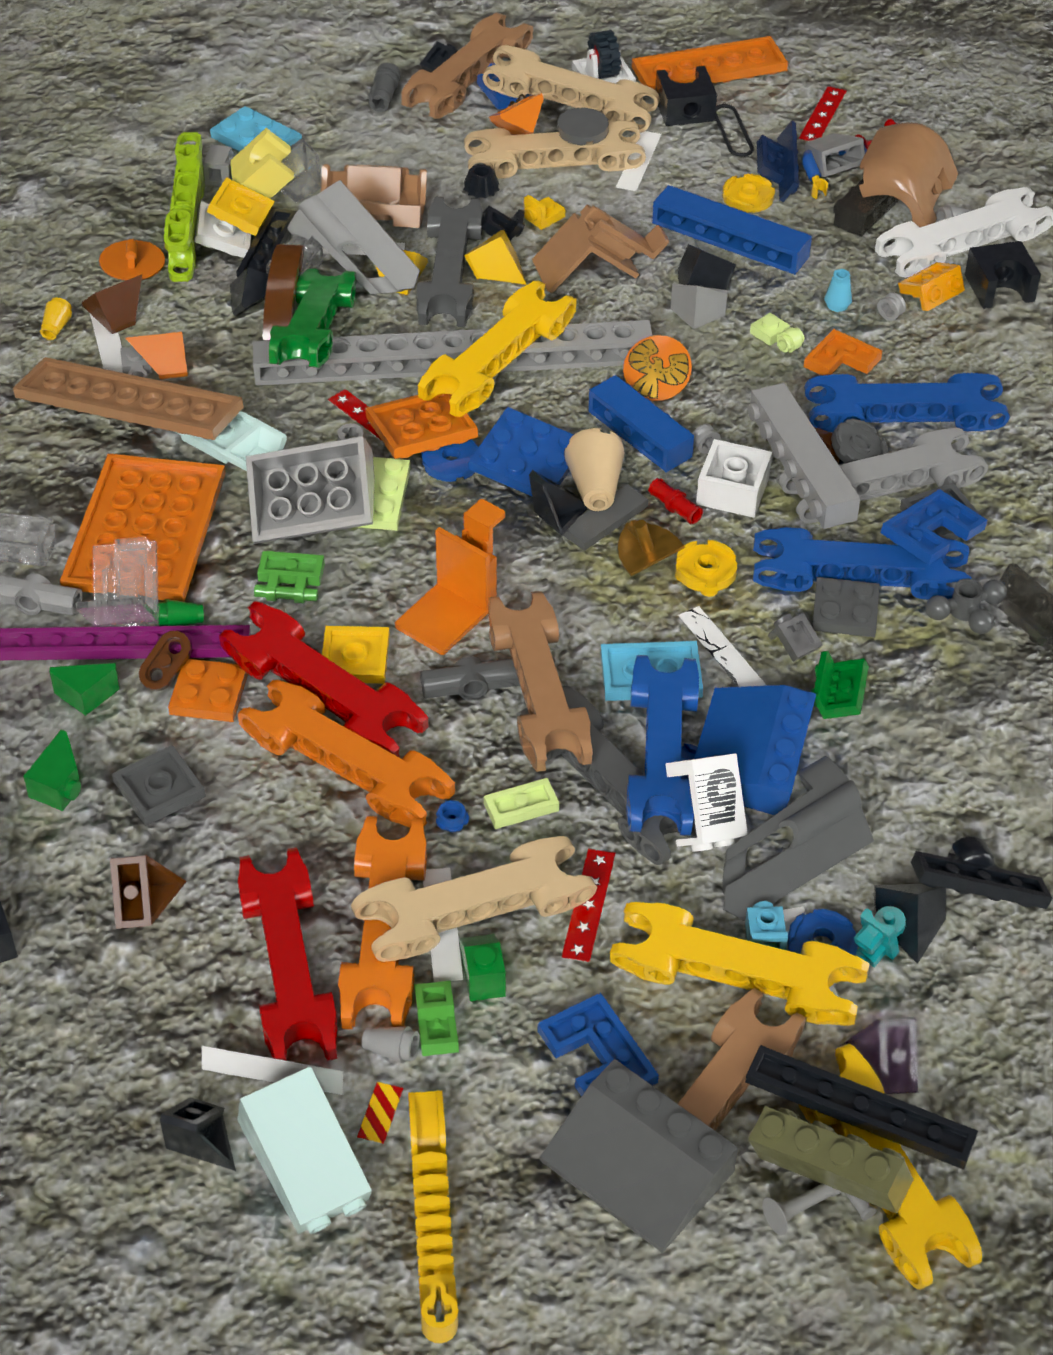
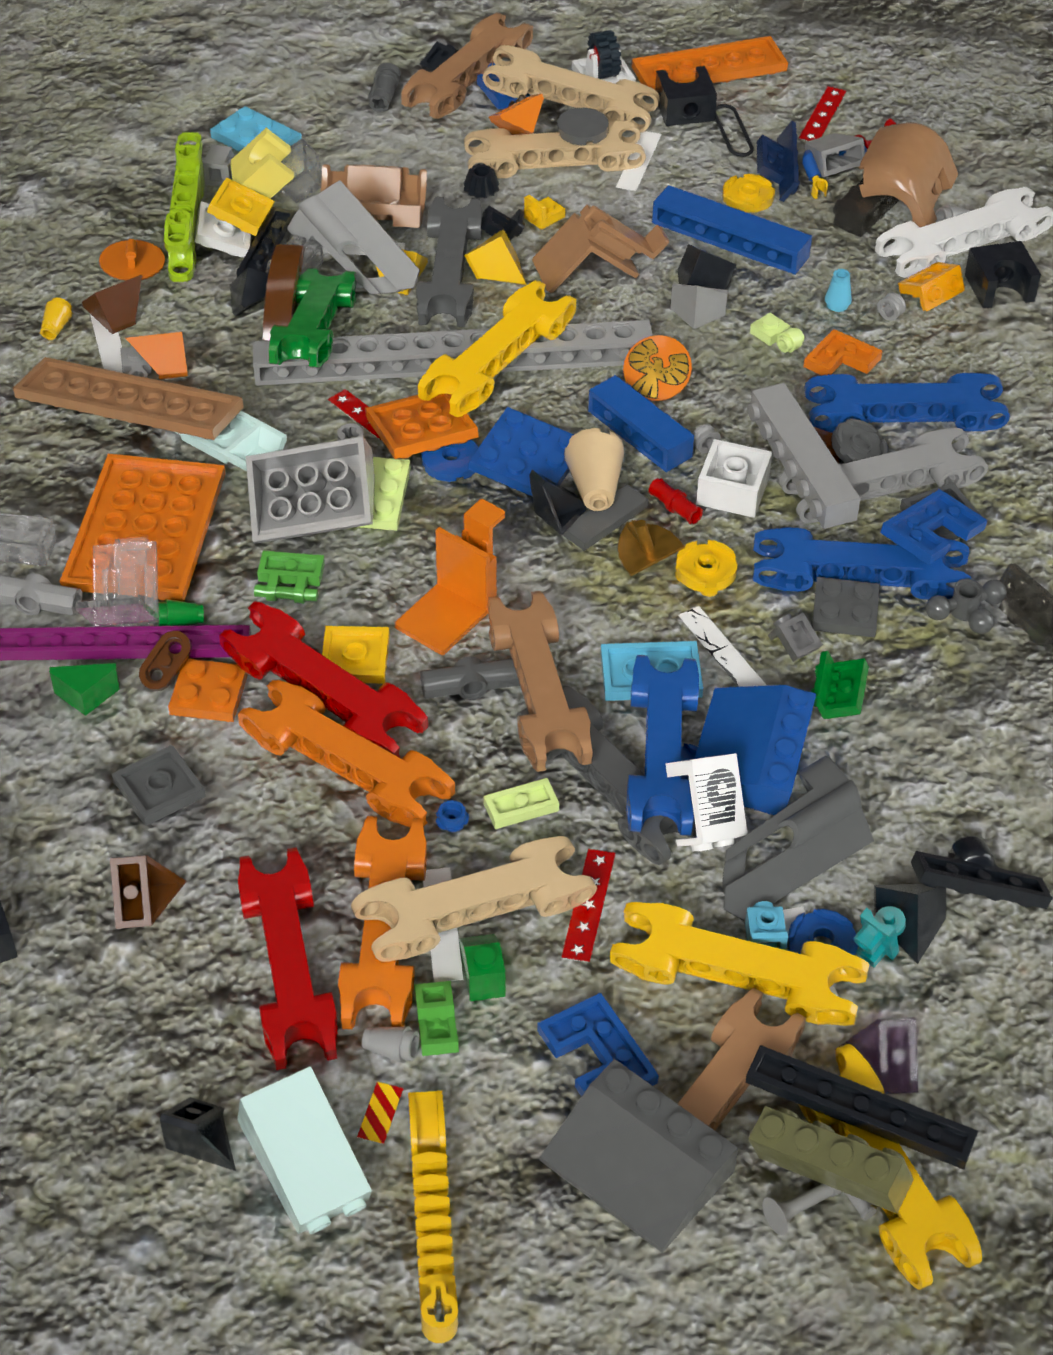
(54, 774): green slope -> none
(266, 1068): white sticker -> none

